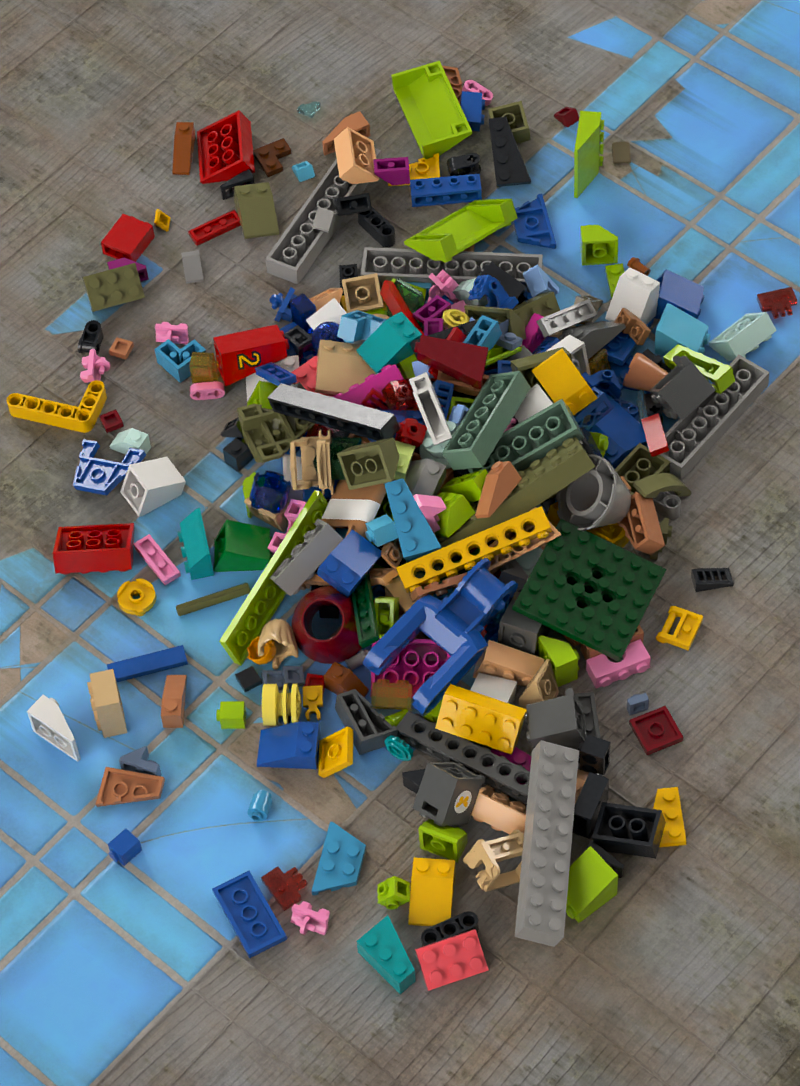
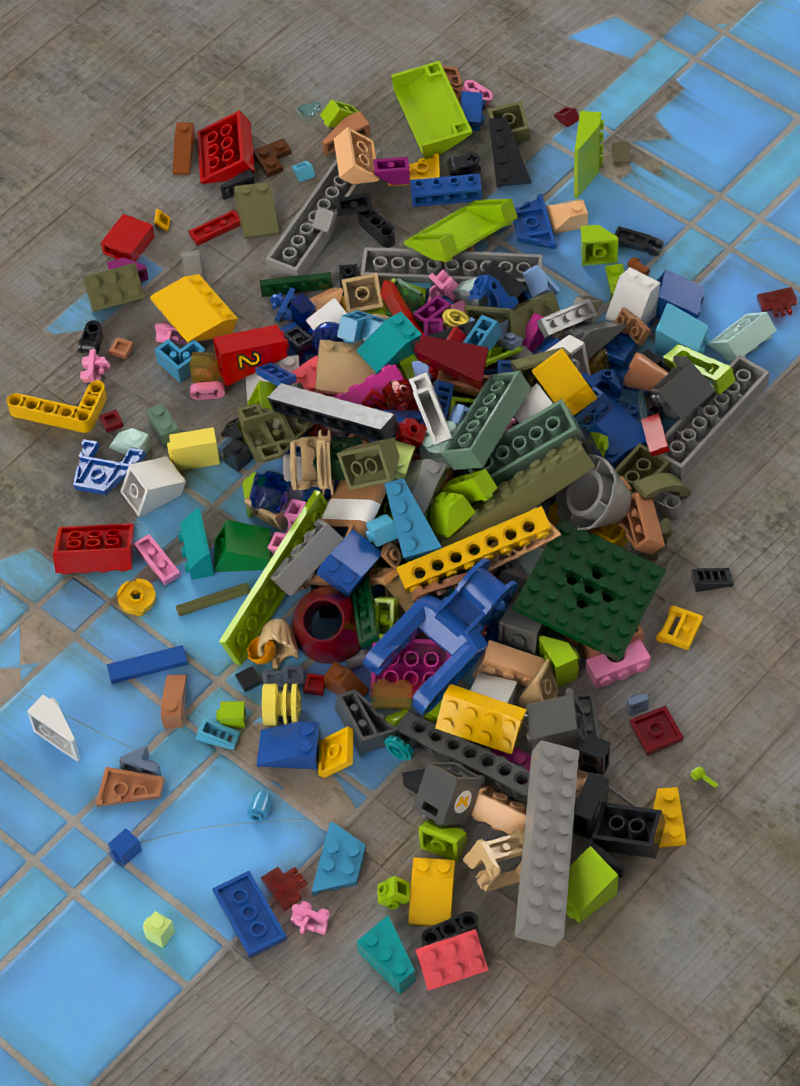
(107, 703): tan brick -> none
(158, 929): none -> yellowish green brick
(161, 423): none -> sand green brick
(193, 449): none -> light yellow brick
(195, 309): none -> yellow slope
(219, 728): none -> medium azure slope
(300, 283): none -> dark green plate
(312, 699): yellow plate -> none
(336, 112): none -> lime slope
(430, 507): bright pink slope -> none
(496, 488): nougat slope -> none
(567, 216): none -> light nougat slope
(639, 241): none -> black hinge
(699, 773): none -> lime hand

